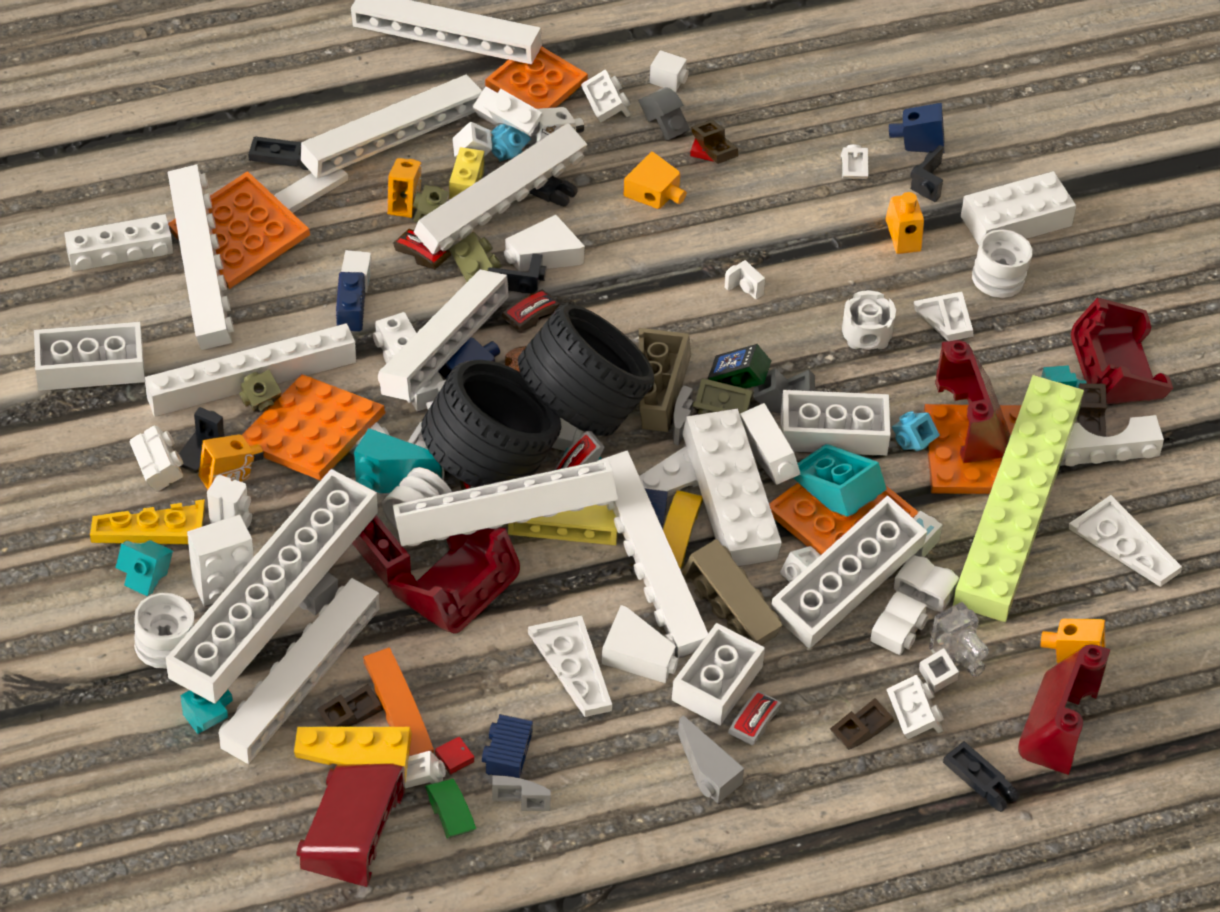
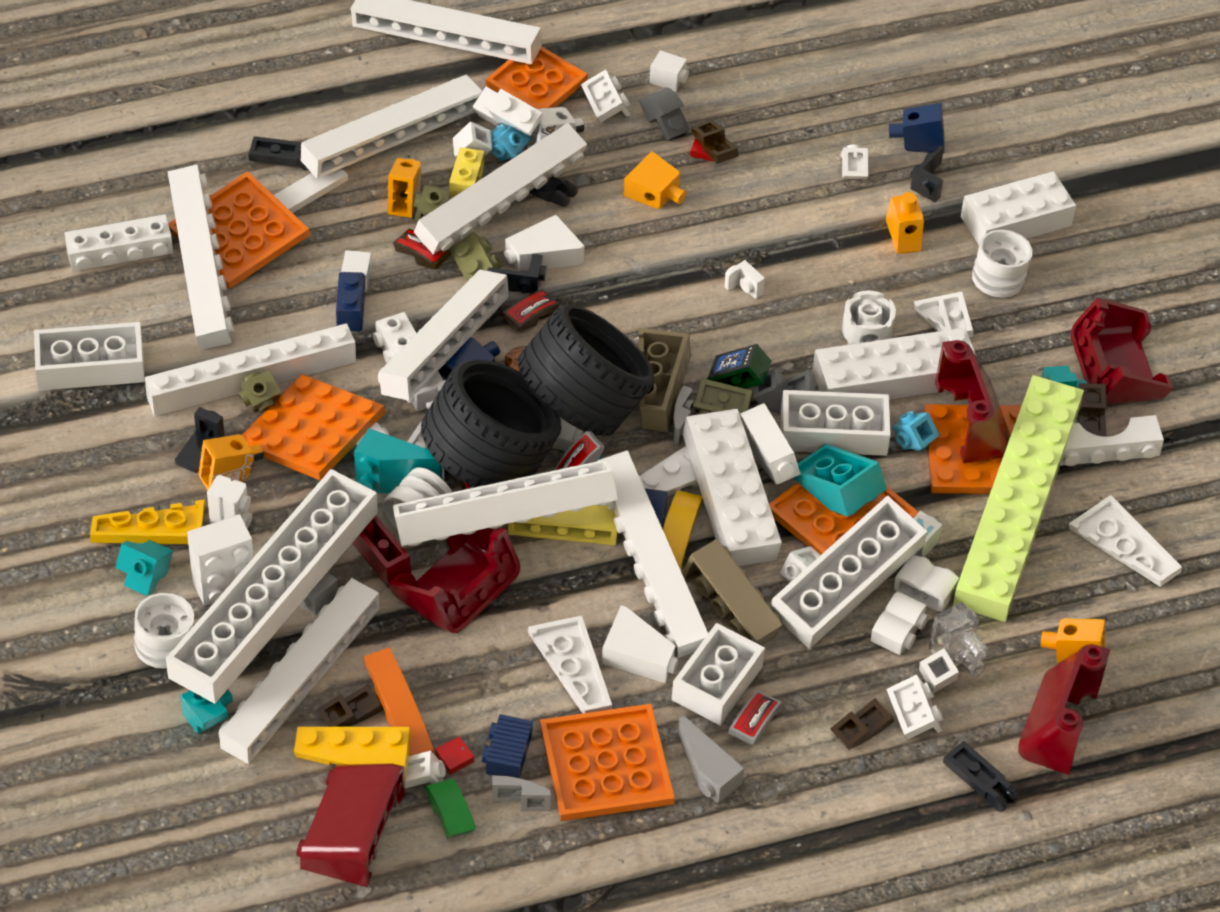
(156, 457): white brick -> none
(606, 762): none -> orange plate
(886, 366): none -> white brick

